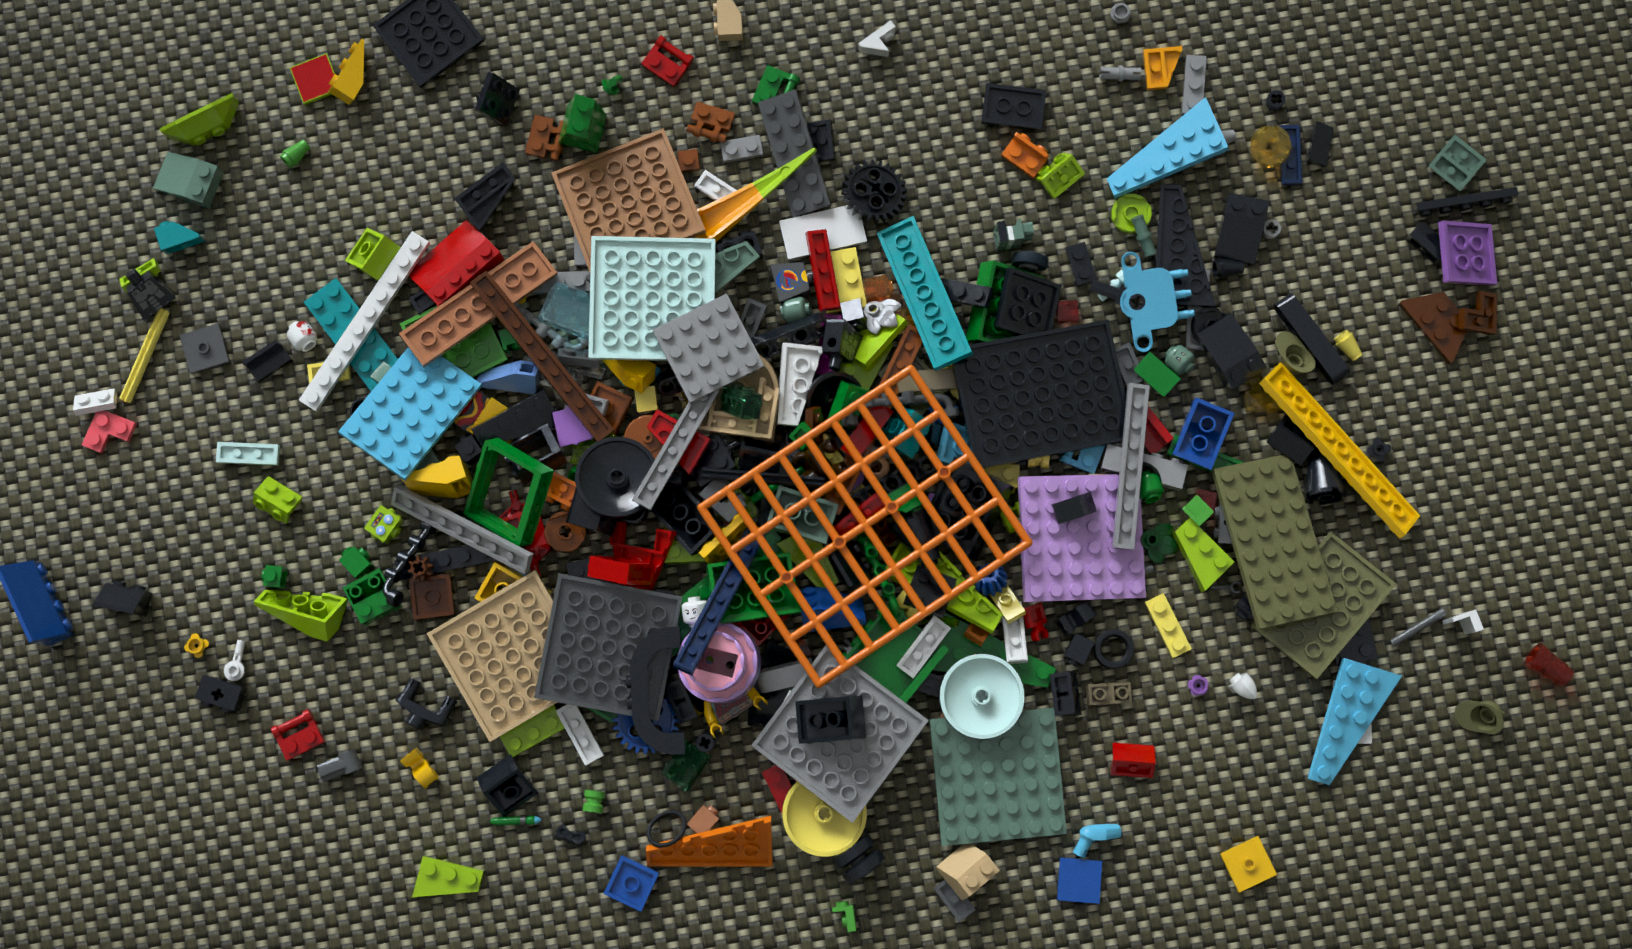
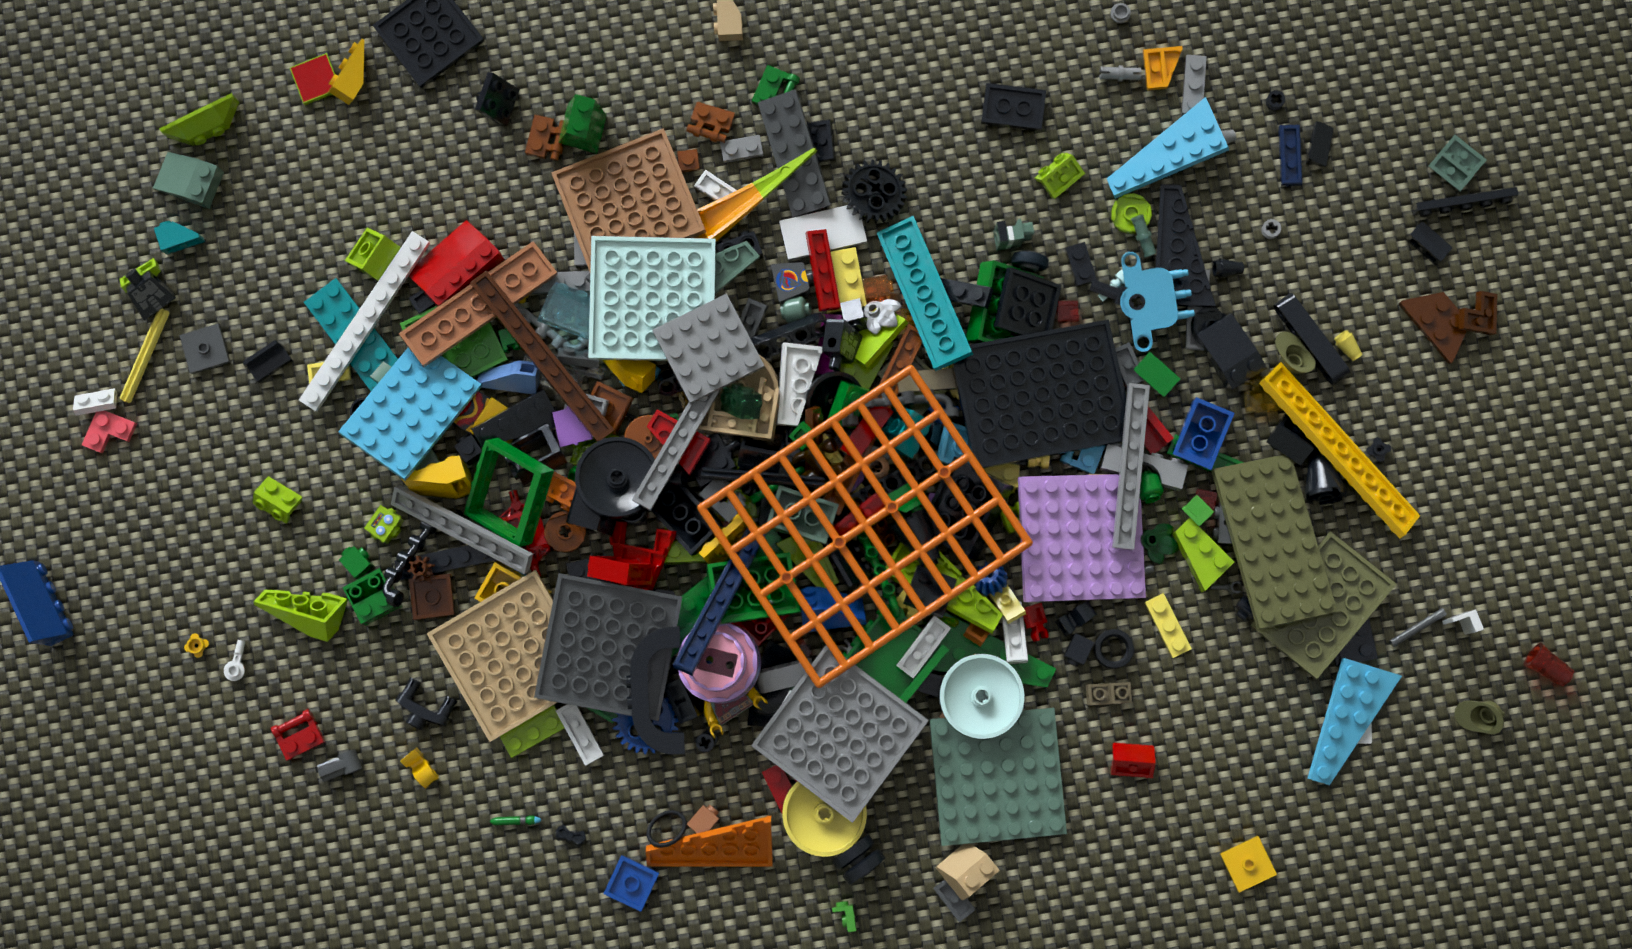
(124, 599): black slope -> none
(208, 691): black brick -> none
(248, 453): light aqua plate -> none
(274, 576): green brick -> none
(293, 154): bright green cone -> none
(302, 336): white head -> none
(444, 878): lime wing -> none
(486, 195): black wedge -> none
(506, 785): black slope -> none
(594, 801): bright green wheel -> none
(610, 86): green plate -> none
(647, 400): light yellow panel -> none
(663, 66): red plate -> none
(685, 768): clear green bracket -> none
(692, 610): white head -> none
(830, 719): black slope -> none
(874, 43): white slope -> none
(1025, 155): orange bracket -> none
(1065, 694): black brick -> none
(1074, 507): black slope -> none
(1079, 880): blue tile -> none
(1095, 833): medium azure arm -> none
(1179, 359): sand green head -> none
(1197, 679): medium lavender plate -> none
(1241, 228): black slope -> none
(1243, 685): white plate -> none
(1270, 157): clear yellow plate -> none
(1467, 253): medium lavender plate -> none

